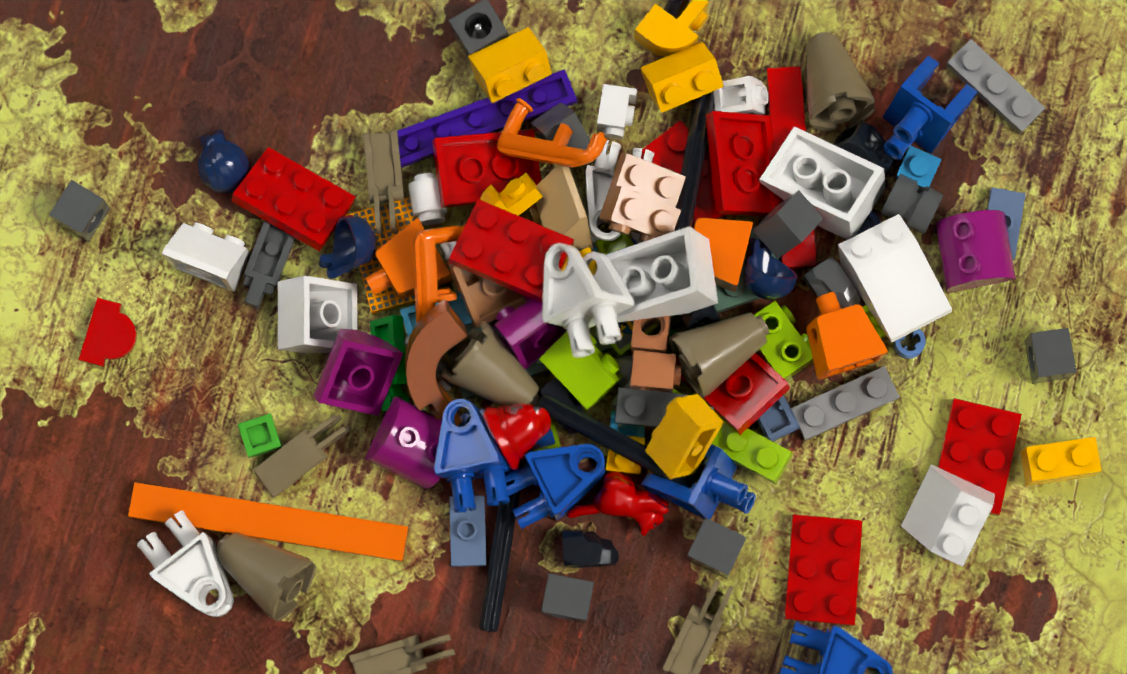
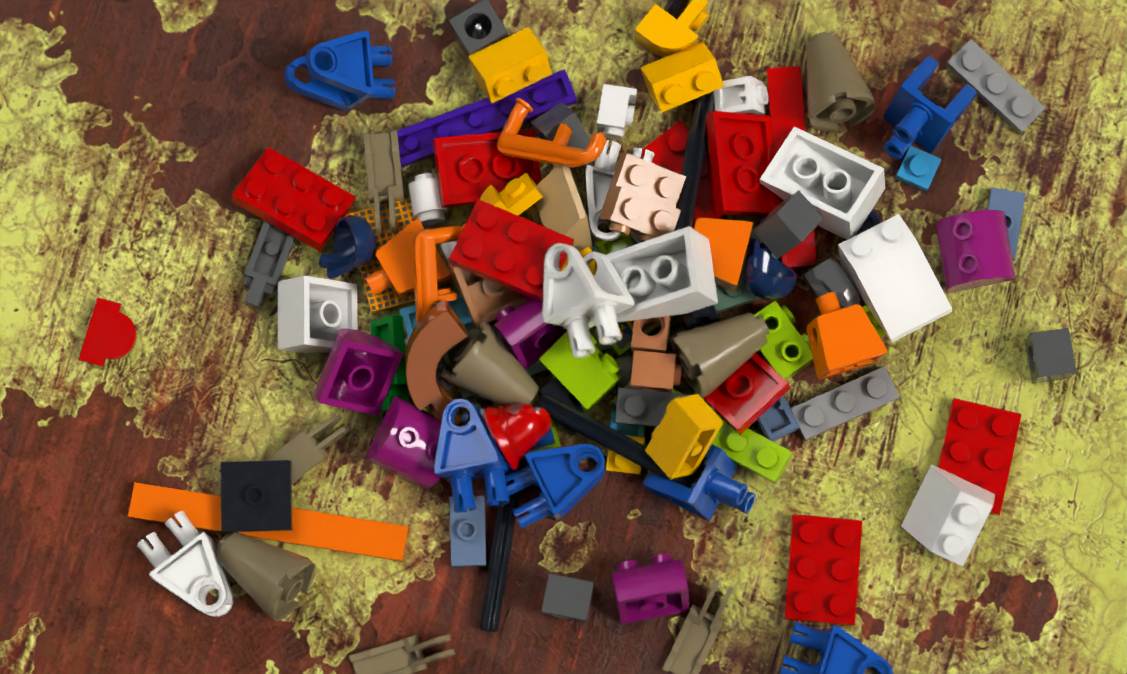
(80, 211): dark grey piece -> none
(207, 256): white slope -> none
(221, 163): dark blue piece -> none
(256, 496): none -> black plate
(260, 435): bright green plate -> none
(343, 72): none -> blue piece
(587, 550): black rock -> none
(620, 498): red animal -> none
(650, 589): none -> magenta brick
(716, 548): dark grey piece -> none
(866, 143): black rock -> none
(902, 352): medium blue bush -> none
(912, 203): dark grey wheel -> none
(1060, 461): yellow brick -> none

